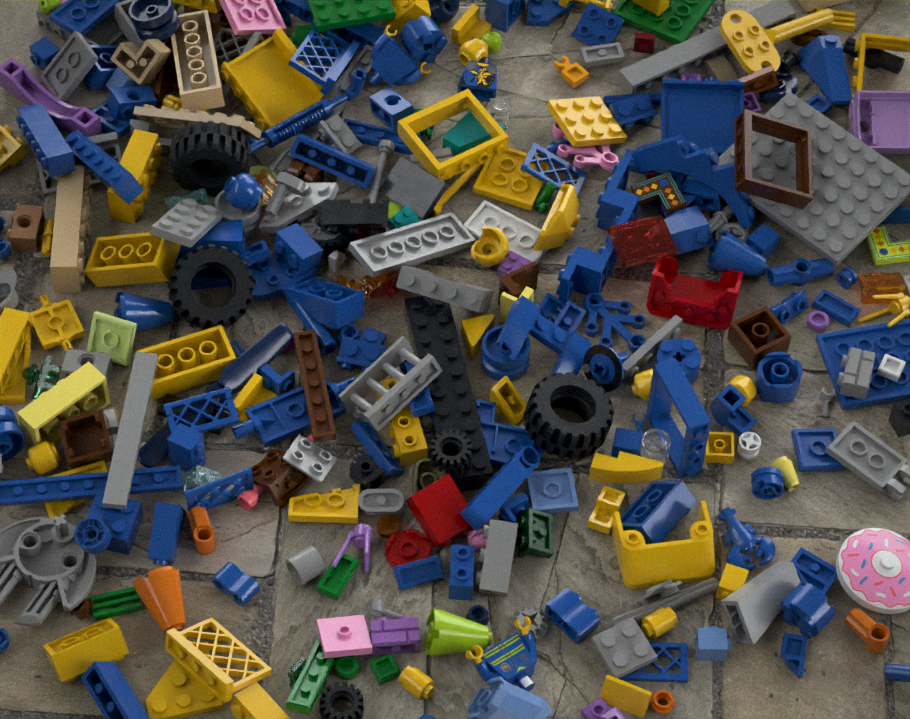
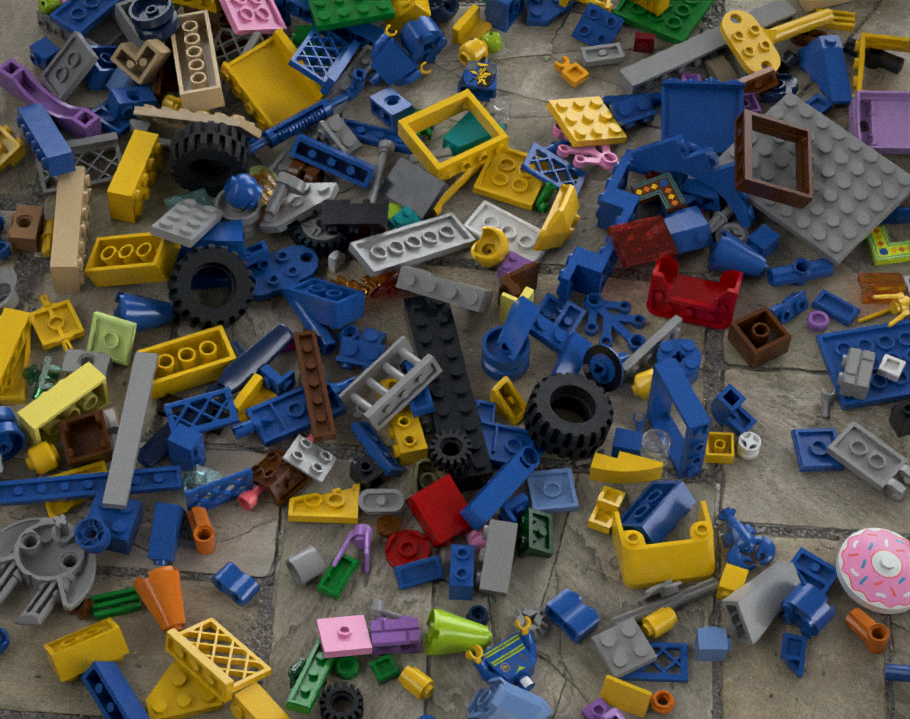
(104, 167): blue brick -> none
(298, 248): blue brick -> none
(474, 331): yellow slope -> none
(745, 387): yellow head -> none
(767, 483): blue wheel -> none
(778, 377): blue brick -> none
(790, 477): light yellow cone -> none
(846, 278): blue bush -> none

